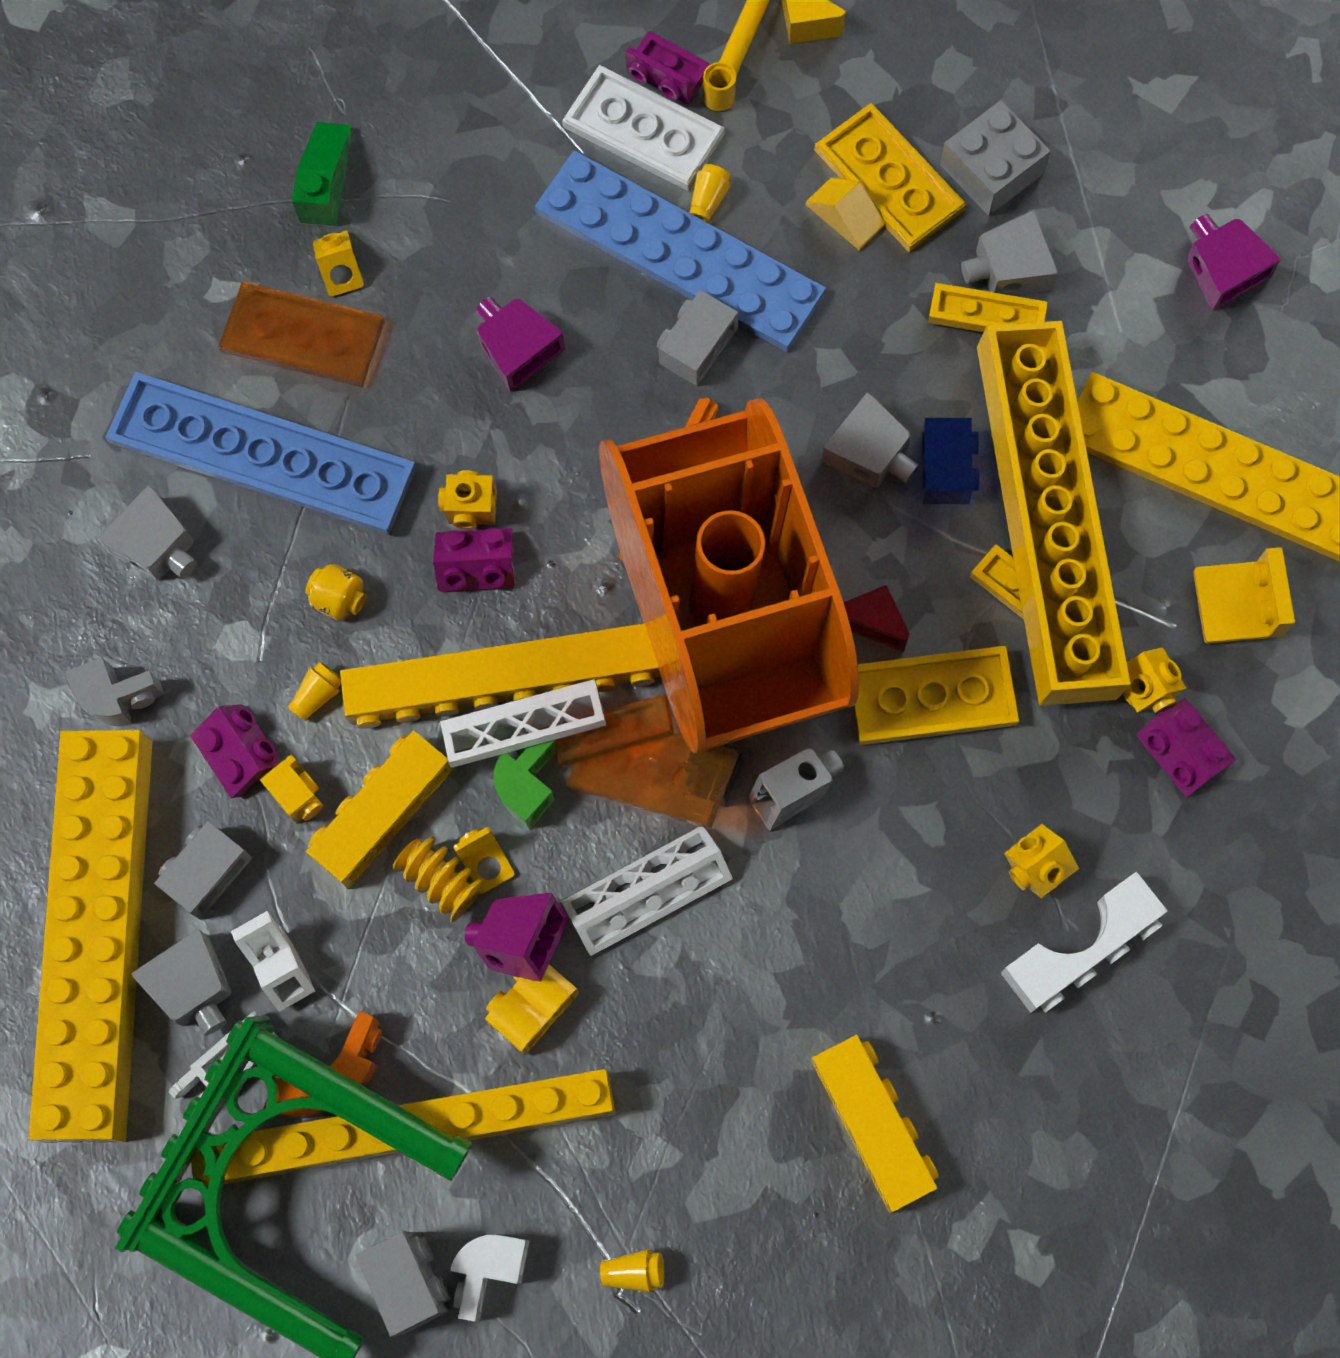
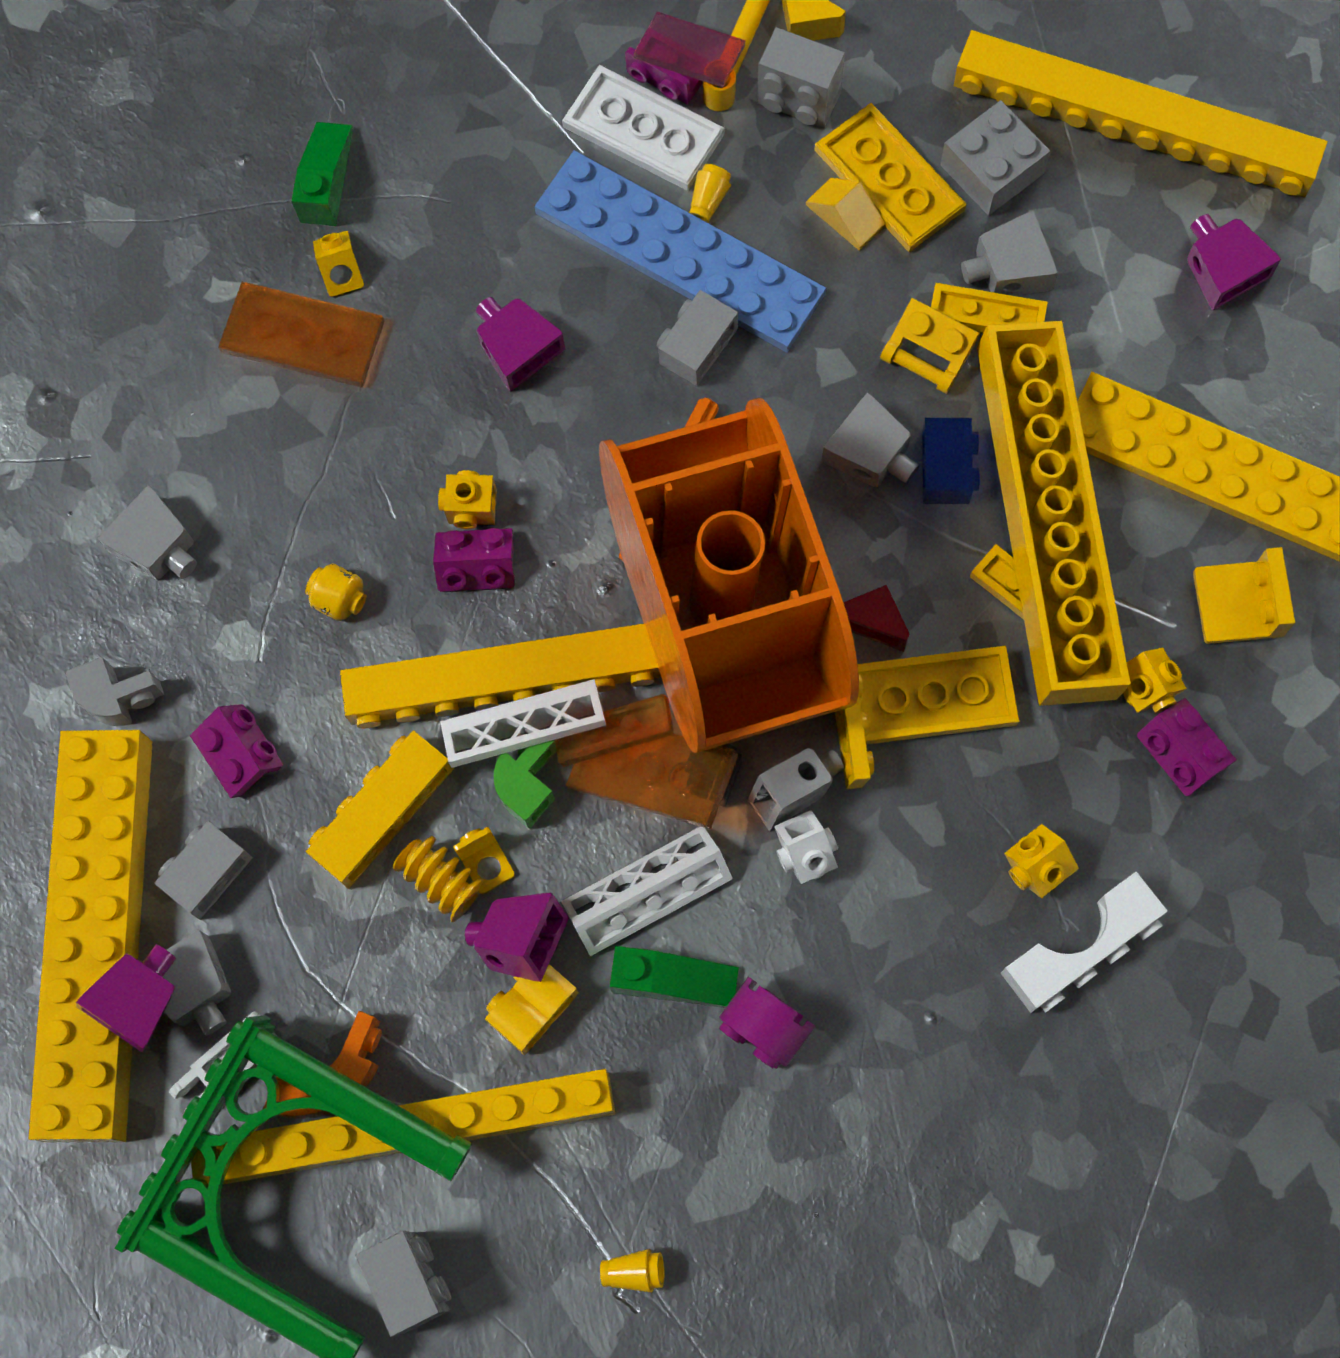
(131, 996): none -> magenta torso
(262, 453): medium blue plate -> none
(273, 960): white brick -> none
(292, 790): yellow brick -> none
(315, 690): yellow cone -> none
(485, 1258): white brick -> none
(672, 977): none -> green slope
(689, 49): none -> clear pink piece
(765, 1023): none -> magenta brick
(800, 77): none -> light grey brick
(806, 847): none -> white brick
(852, 729): none -> yellow plate
(874, 1124): yellow brick -> none
(935, 333): none -> yellow plate
(1139, 114): none -> yellow brick

